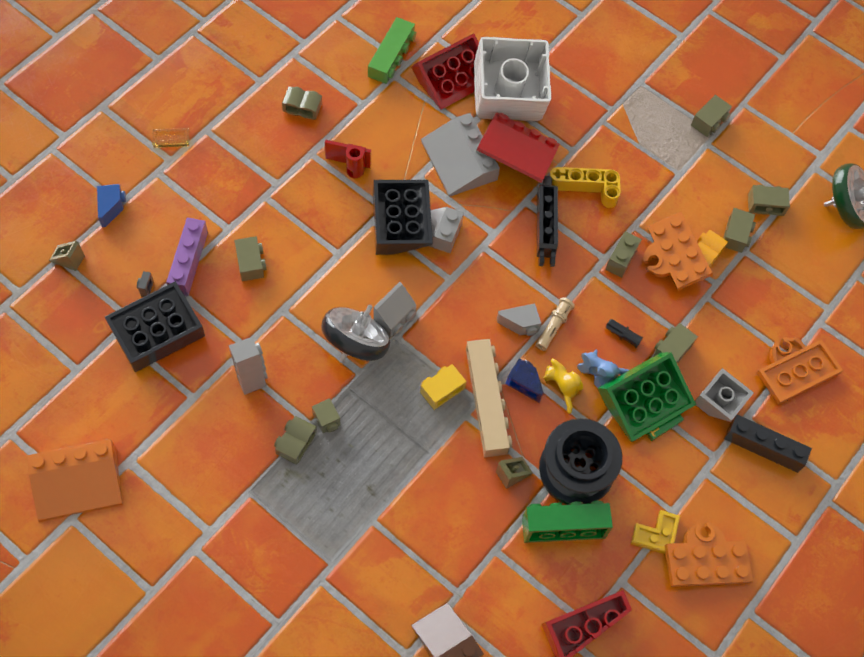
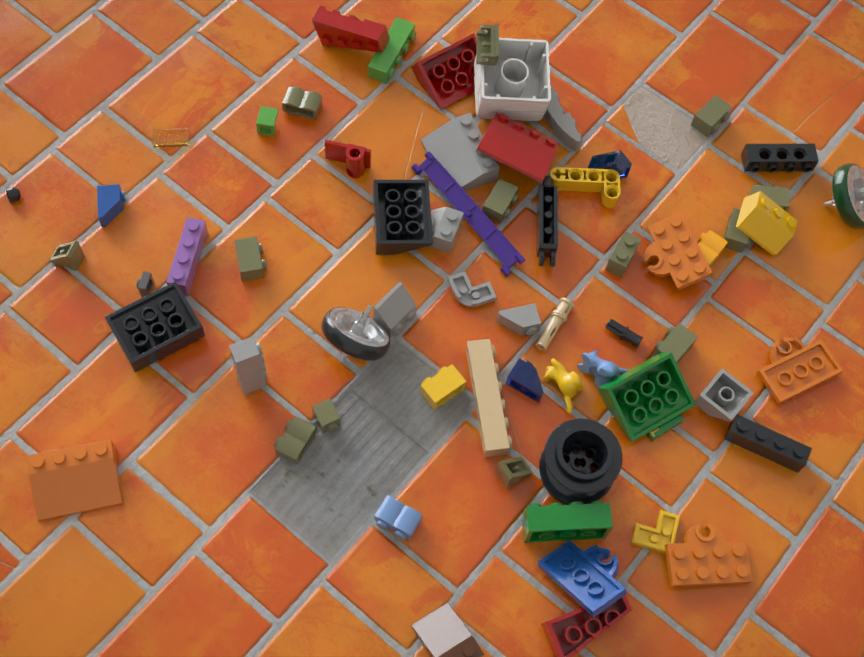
(13, 194): none -> black hinge
(266, 121): none -> bright green panel
(349, 31): none -> red wedge
(398, 517): none -> medium blue brick
(469, 295): none -> light grey plate
(472, 213): none -> dark purple piece
(487, 45): none -> olive hinge
(500, 201): none -> olive brick
(562, 124): none -> light grey slope
(585, 576): none -> blue plate
(614, 161): none -> clear blue slope
(766, 222): none -> yellow slope
(779, 157): none -> black brick

